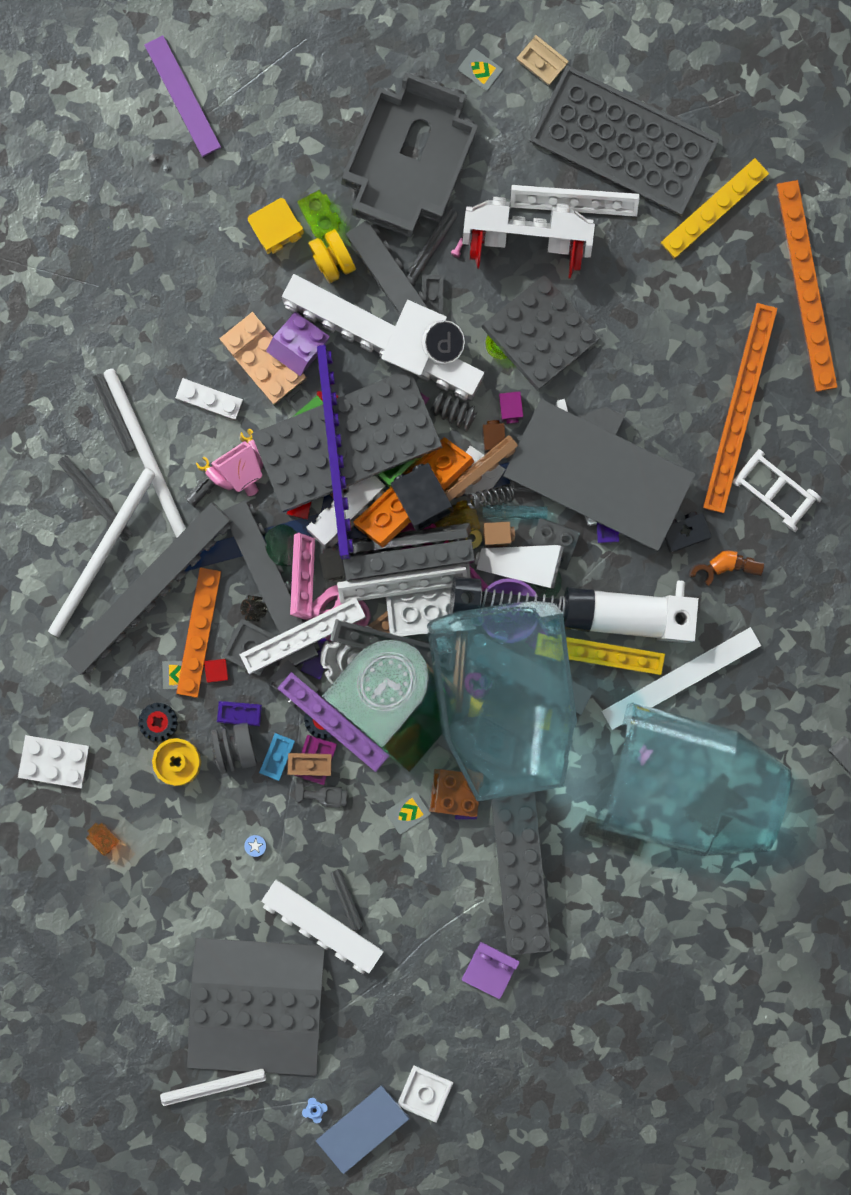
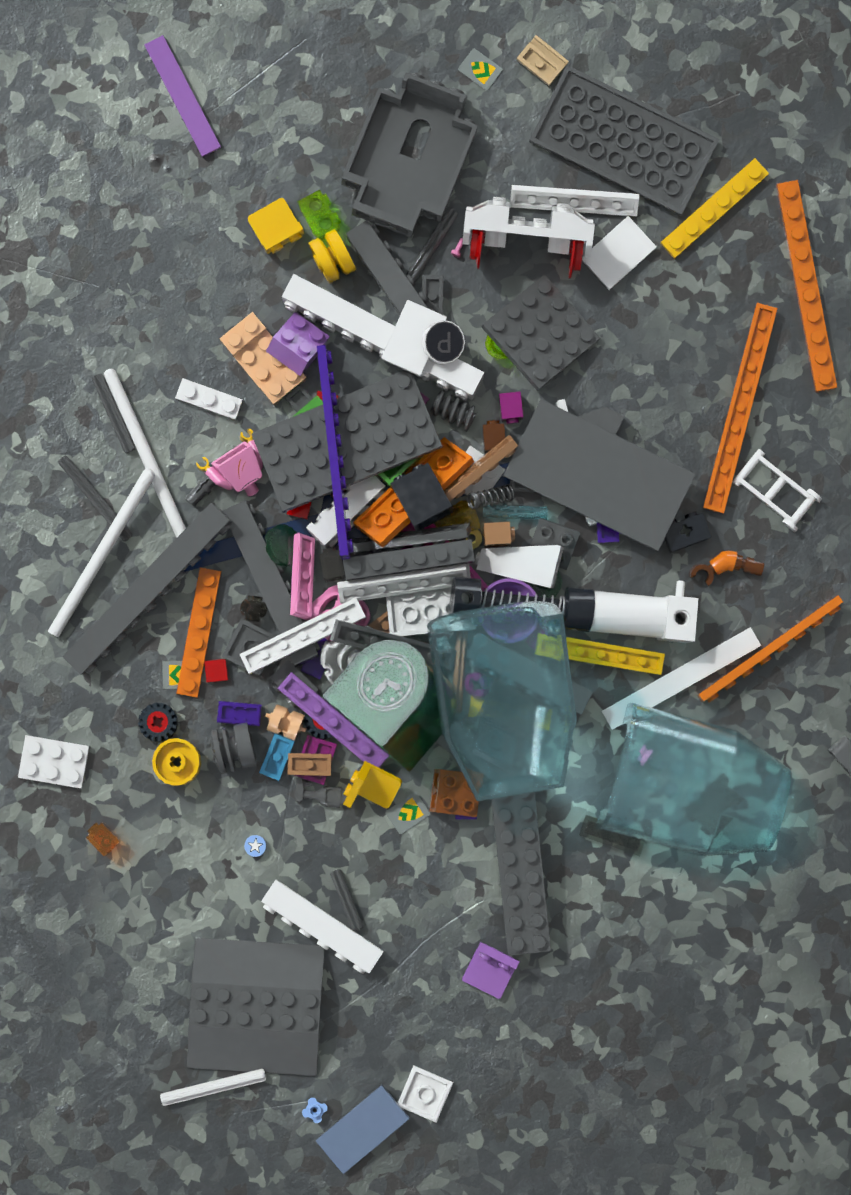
(283, 721): none -> light nougat wheel
(373, 785): none -> yellow bracket
(619, 253): none -> white tile
(764, 654): none -> orange plate

